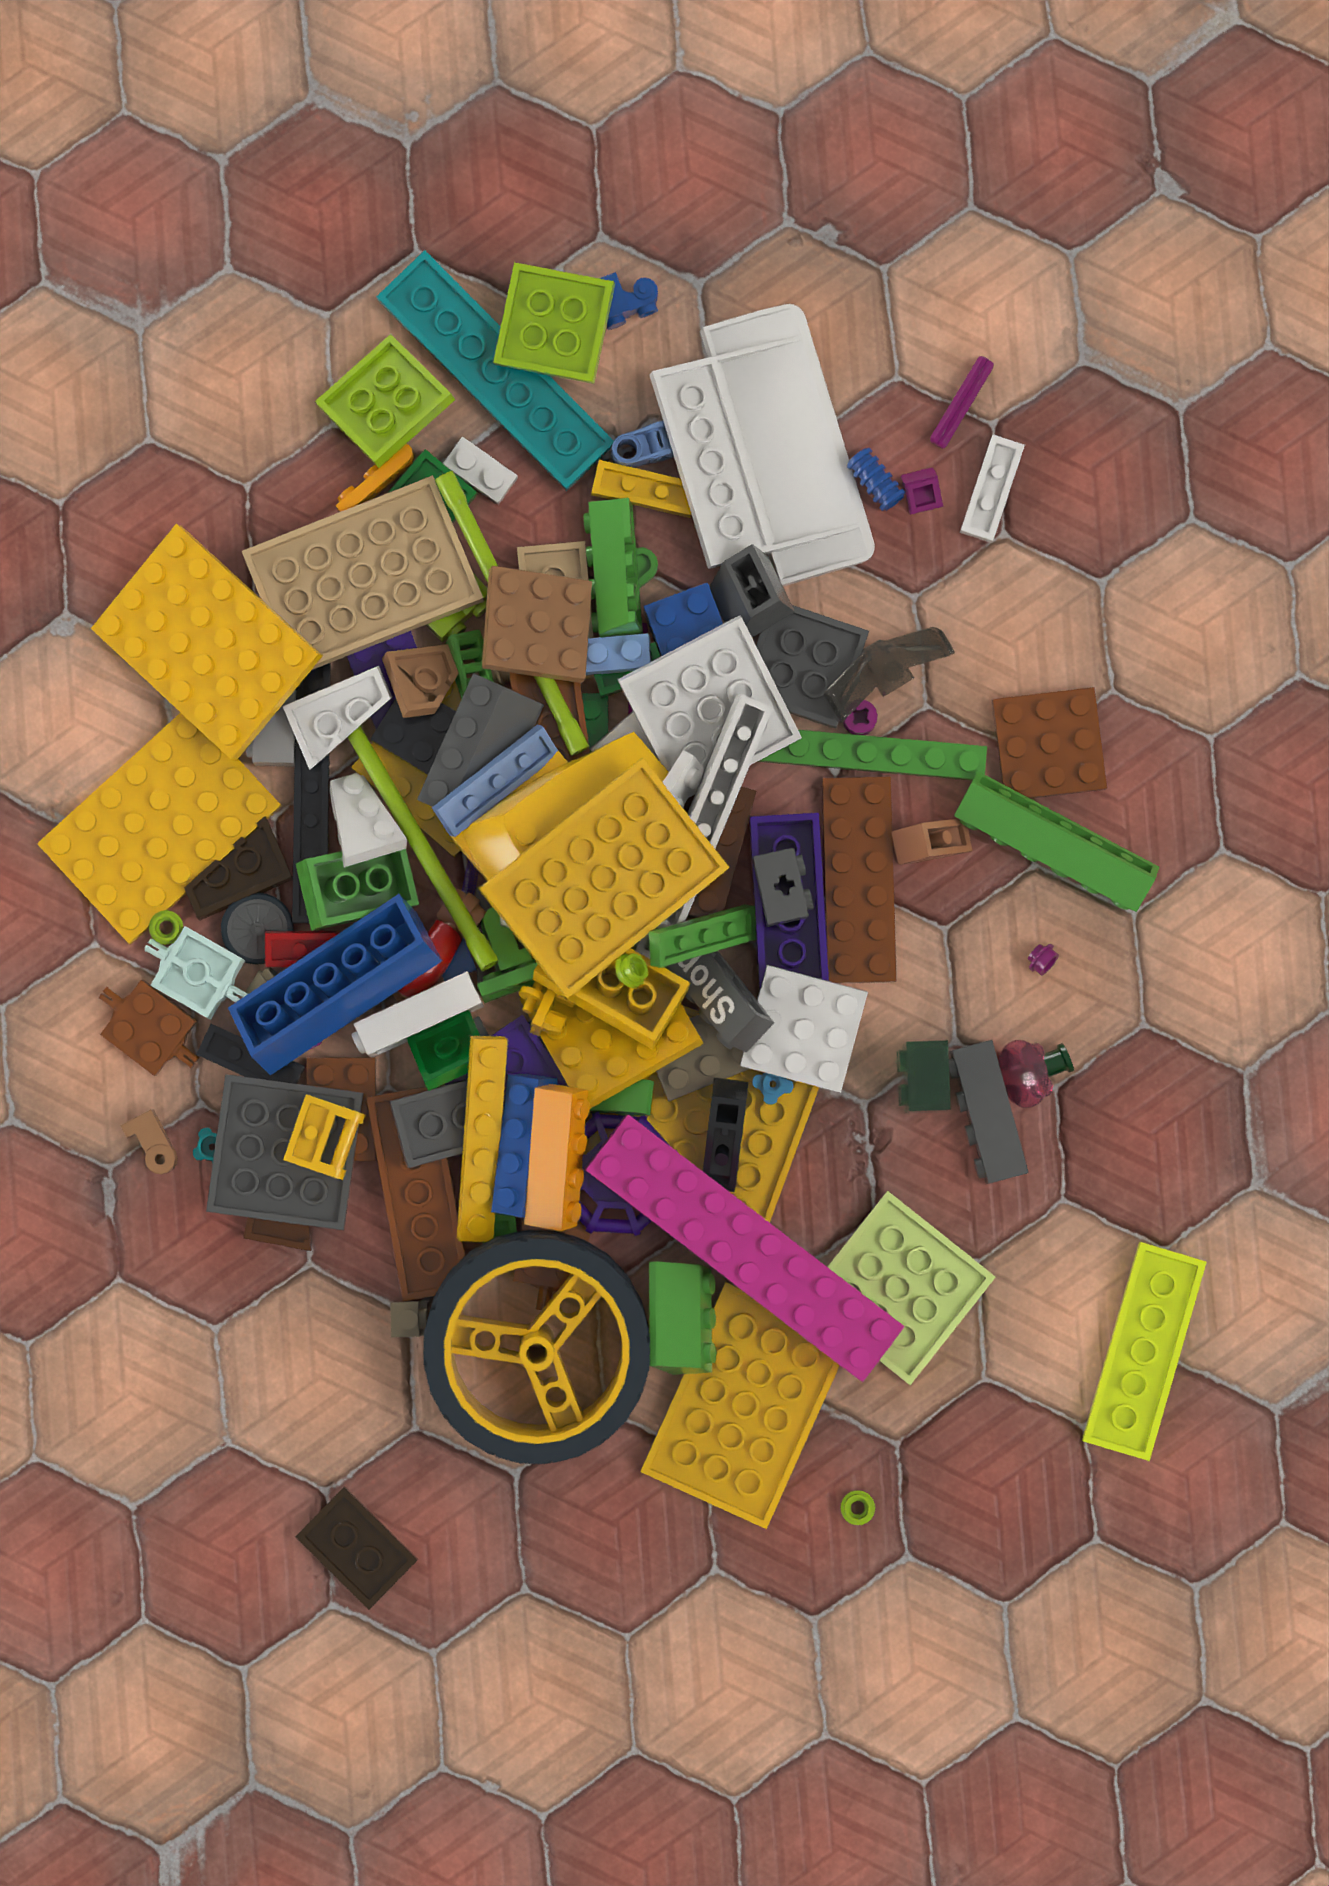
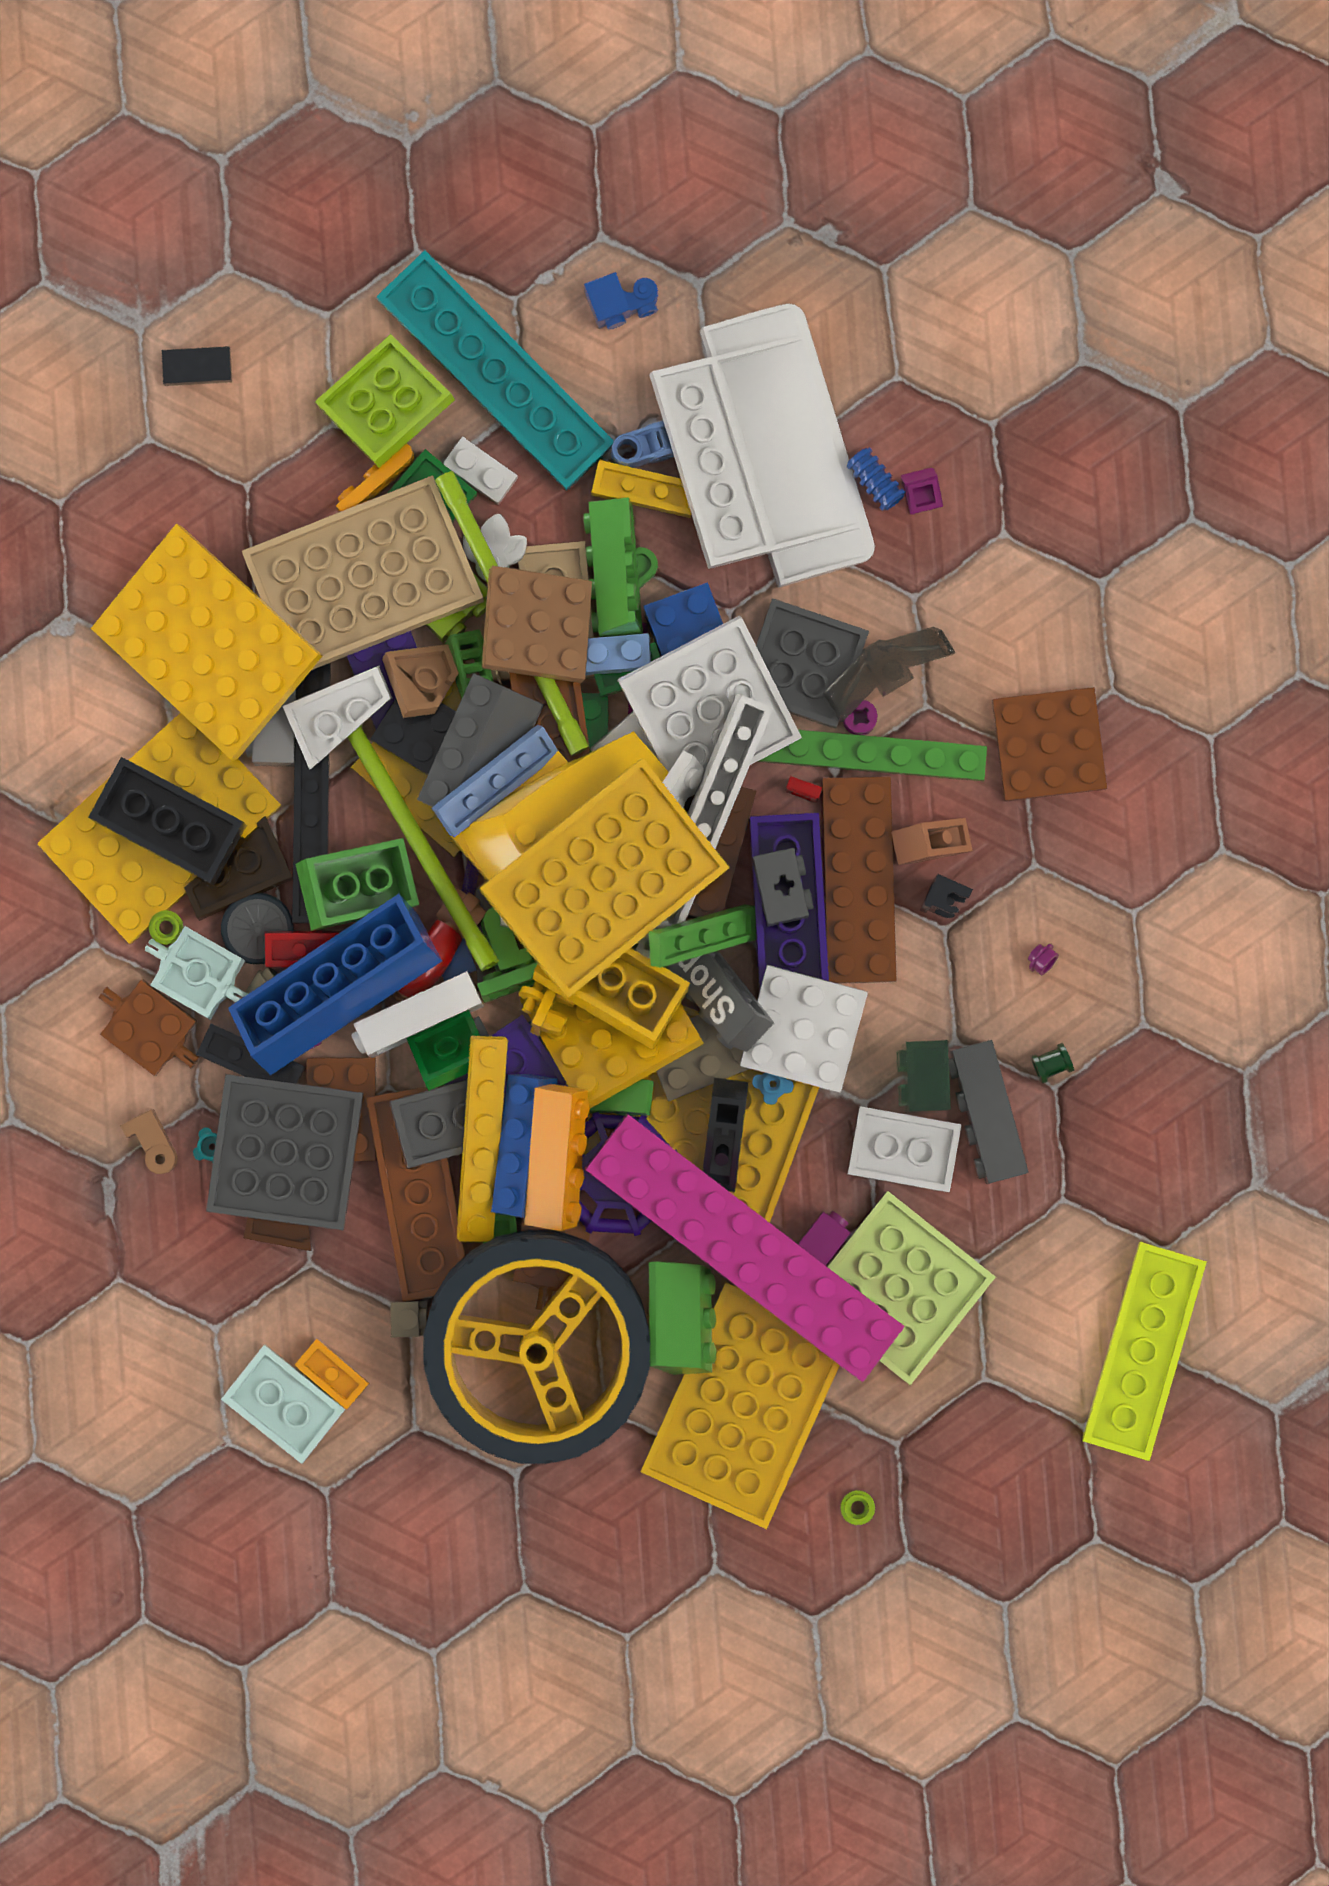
(167, 821): none -> black brick
(196, 366): none -> black tile
(283, 1404): none -> light aqua plate
(312, 1134): yellow plate -> none
(332, 1374): none -> light orange plate
(356, 1548): dark brown plate -> none
(363, 821): white wing -> none
(505, 548): none -> white plate
(554, 323): lime plate -> none
(631, 970): lime plate -> none
(751, 589): dark grey slope -> none
(803, 789): none -> red tile
(825, 1236): none -> magenta brick
(904, 1149): none -> white plate
(942, 896): none -> black hinge
(962, 402): magenta axle -> none
(992, 488): white plate -> none
(1024, 1073): clear pink dish -> none
(1057, 842): bright green brick -> none

